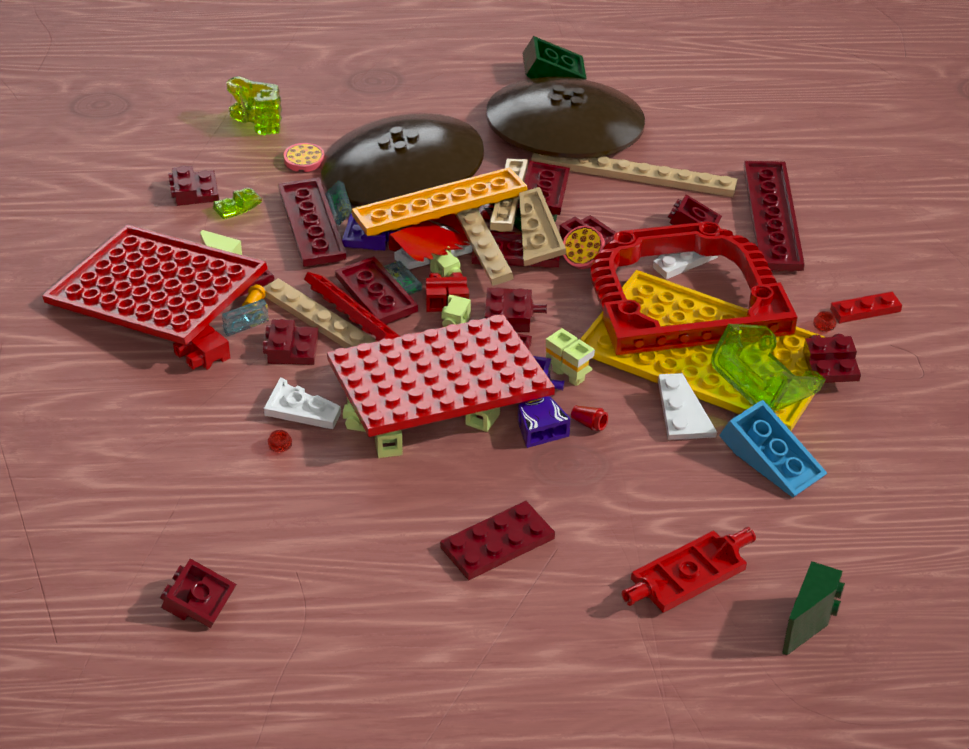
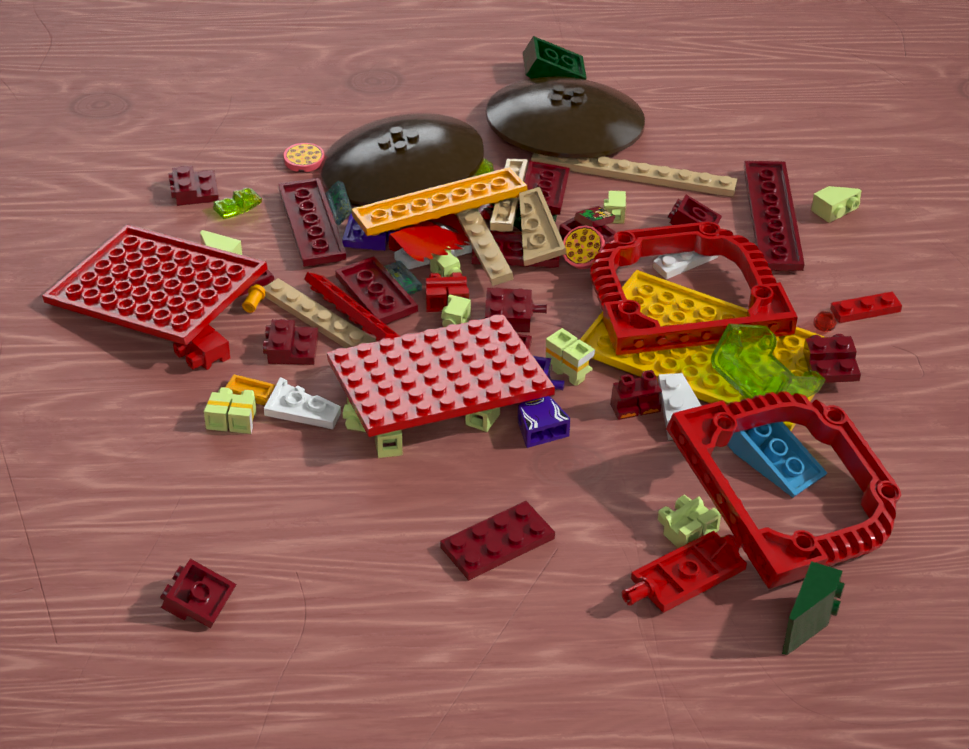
(230, 411): none -> yellowish green hips
(245, 317): clear light blue plate -> none
(256, 104): clear neon green piece -> none
(261, 389): none -> light orange tile
(279, 441): clear red plate -> none
(486, 167): none -> clear neon green plate
(591, 417): red cone -> none
(594, 217): none -> dark red tile
(616, 205): none -> yellowish green brick
(636, 396): none -> dark red hips
(688, 521): none -> yellowish green hips
(776, 555): none -> red arch
(835, 202): none -> yellowish green slope

